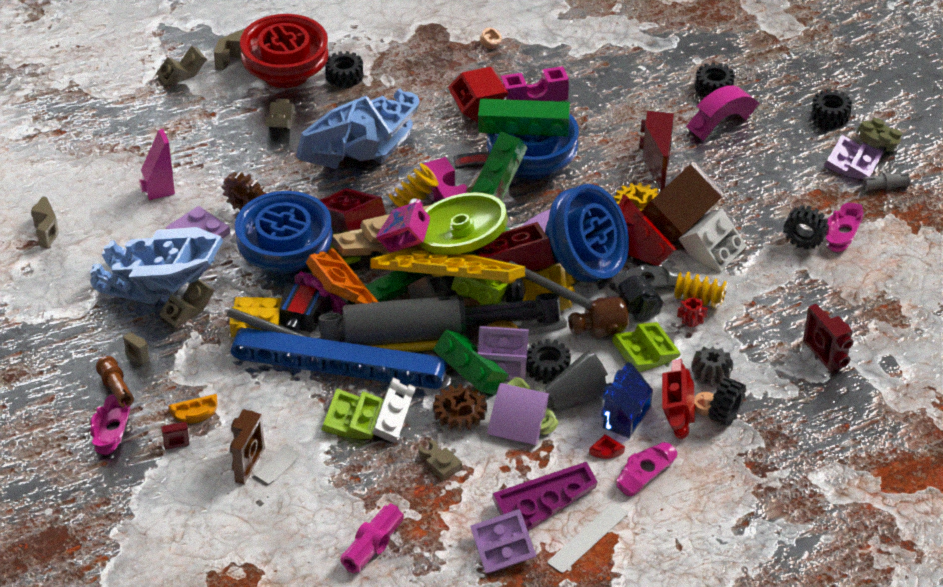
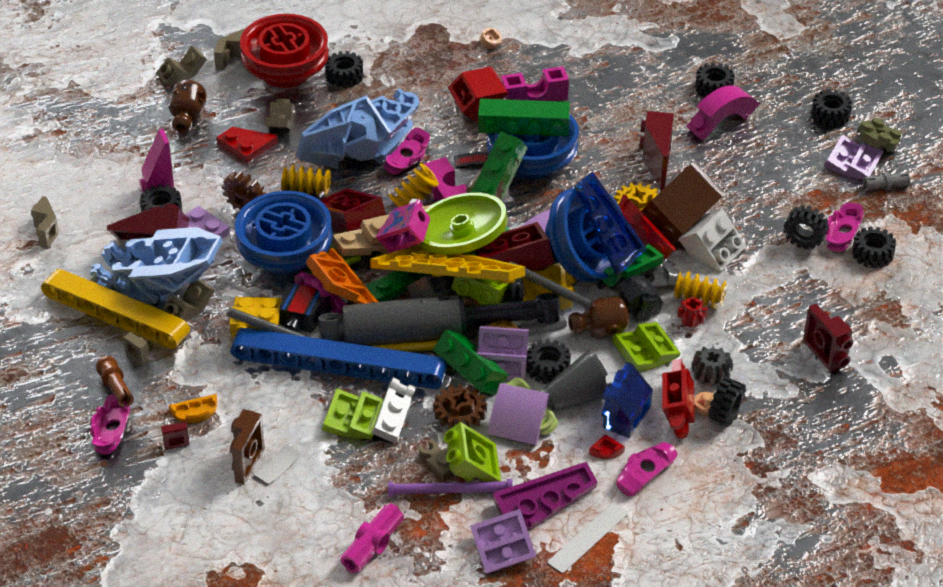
(115, 308): none -> yellow beam
(148, 222): none -> dark red slope
(160, 196): none -> black tyre
(186, 104): none -> reddish brown piece
(246, 143): none -> red wing
(306, 182): none -> yellow piece
(417, 143): none -> dark pink piece
(460, 487): none -> medium lavender bar
(471, 454): none -> lime plate
(612, 228): none -> clear blue wing
(647, 260): none -> green plate
(874, 256): none -> black tyre

